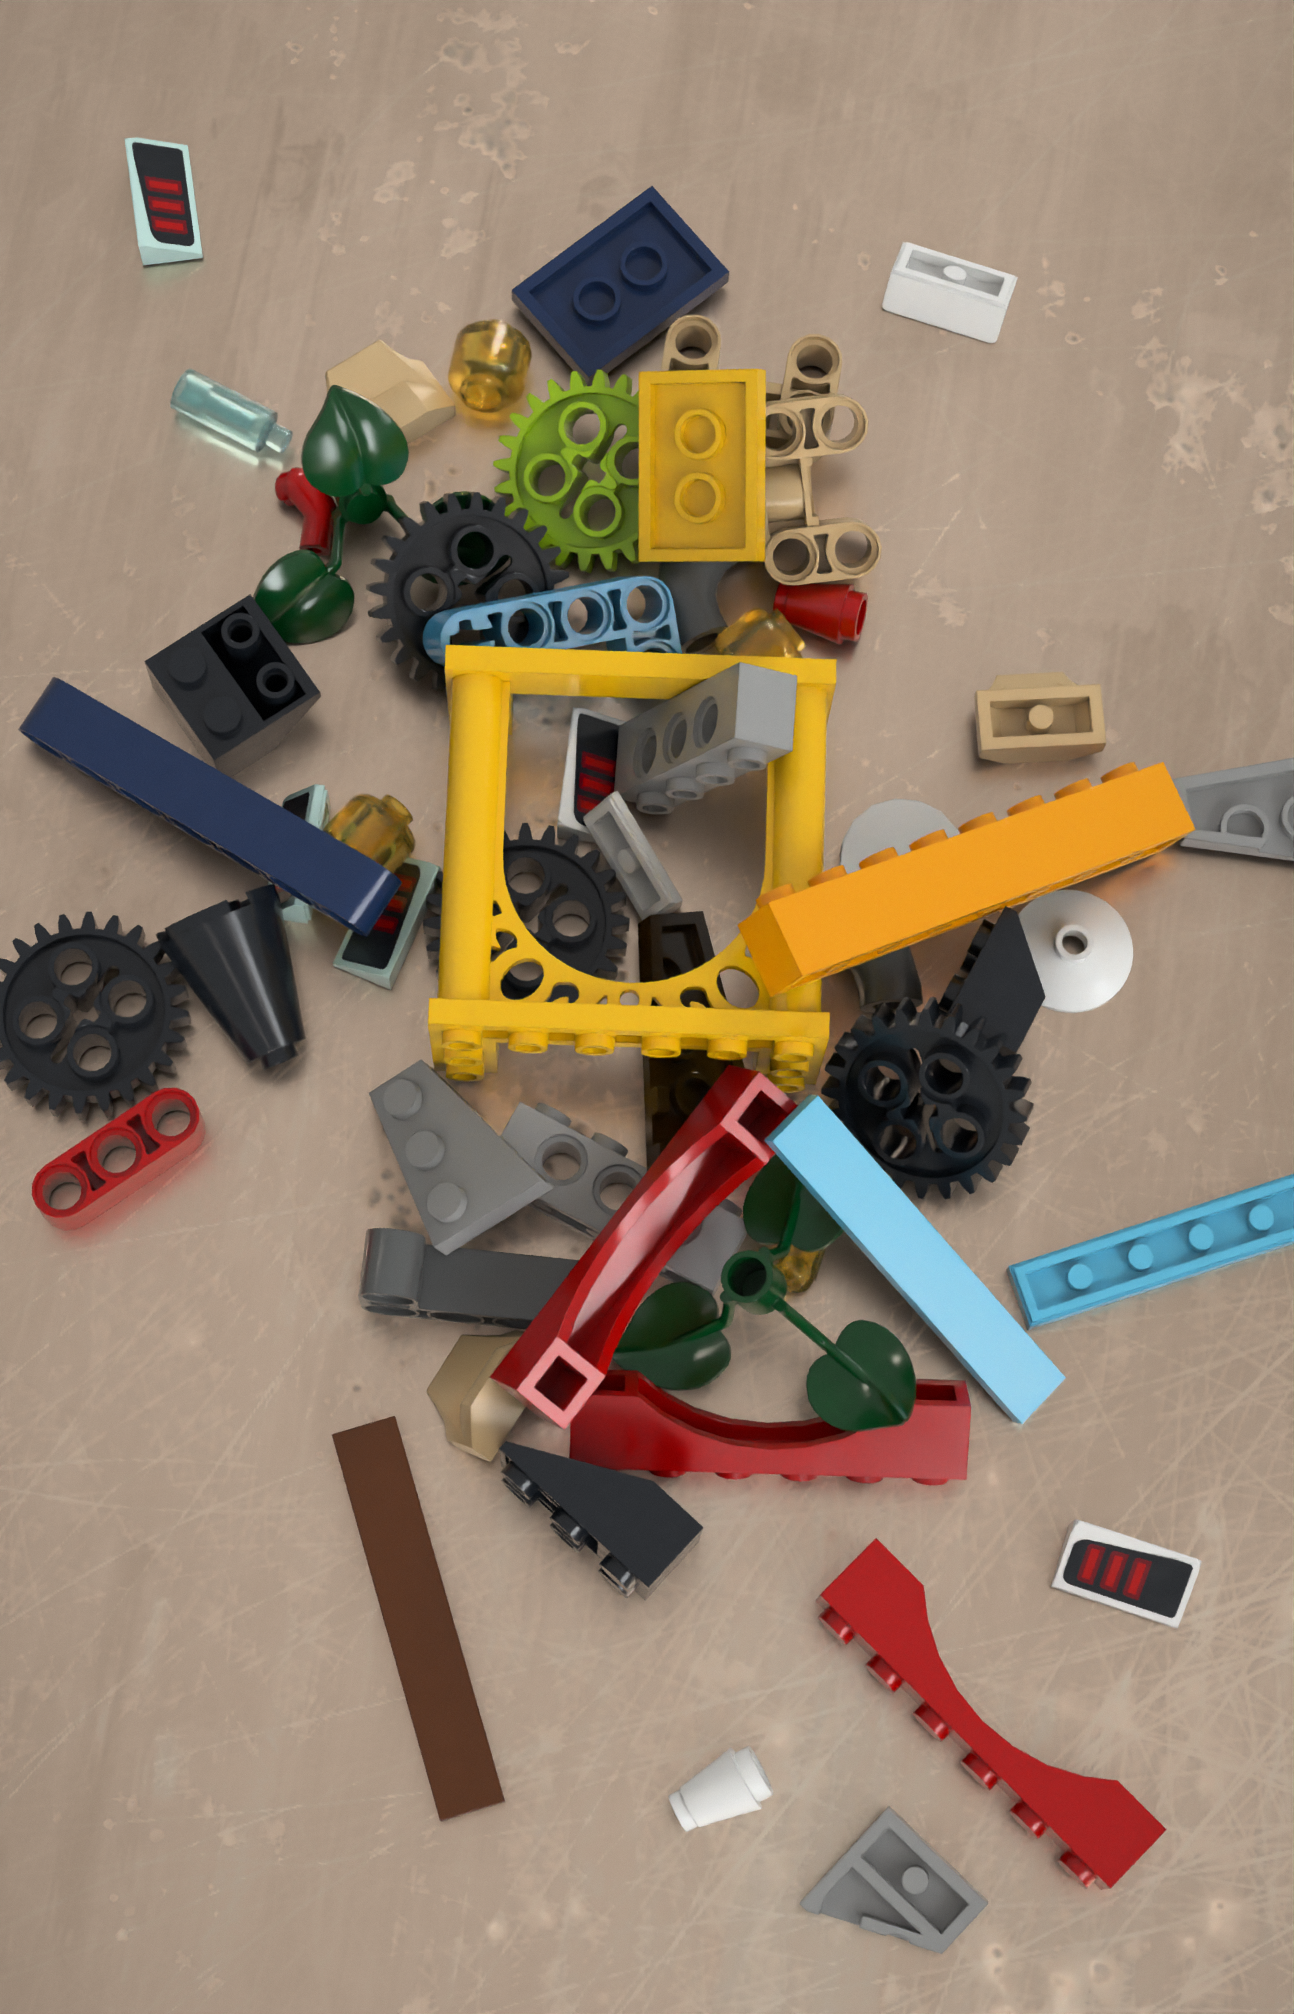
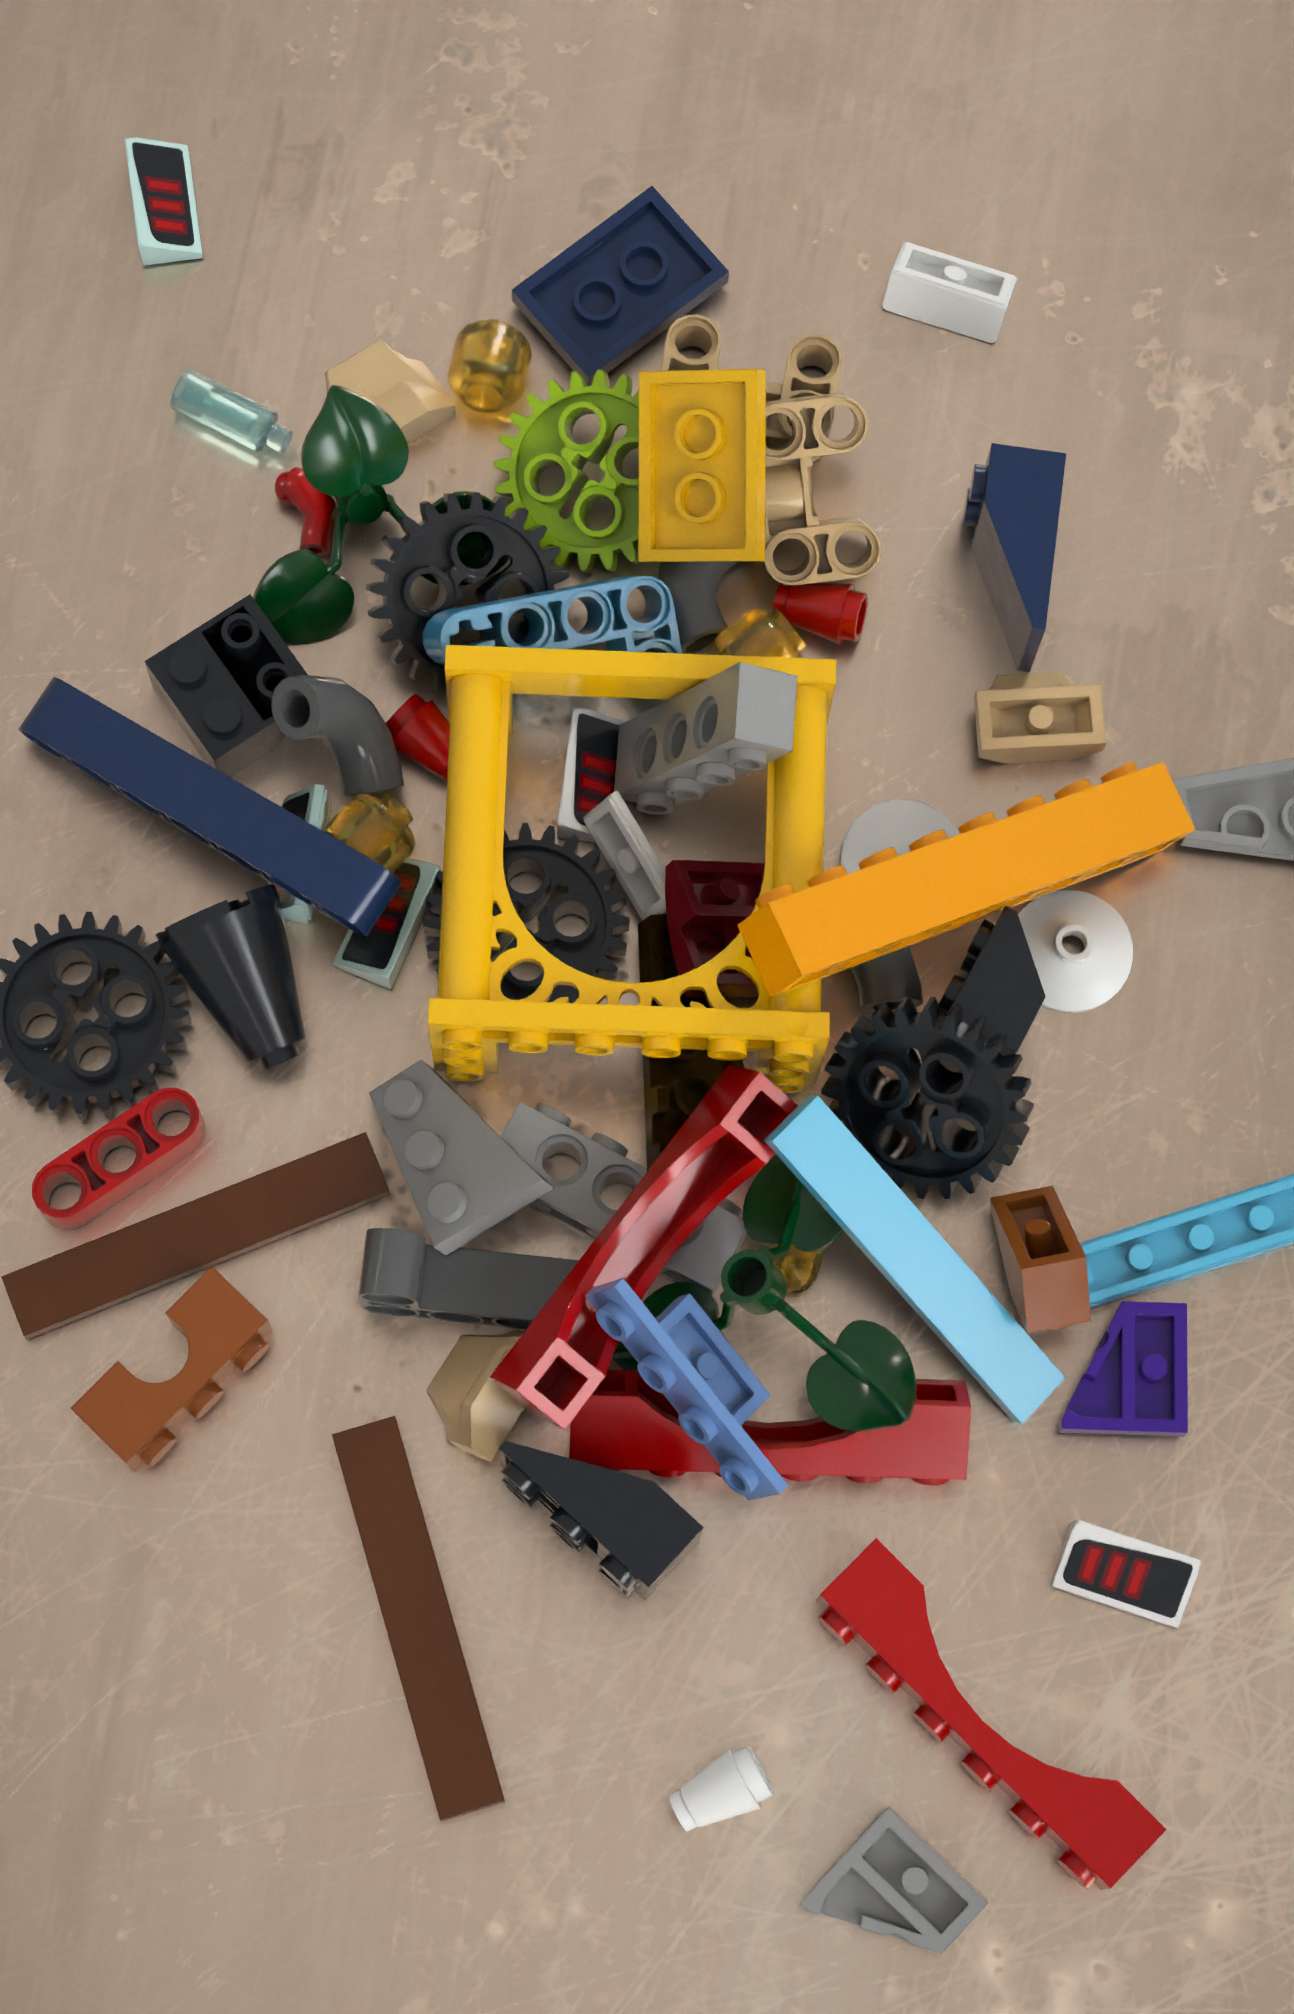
(139, 1415): none -> dark orange arch
(195, 1236): none -> reddish brown tile
(346, 724): none -> dark grey cylinder
(422, 734): none -> red cone
(699, 1376): none -> medium blue bracket
(703, 914): none -> dark red slope
(1014, 539): none -> dark blue slope
(1042, 1259): none -> dark orange slope
(1135, 1375): none -> dark purple wing

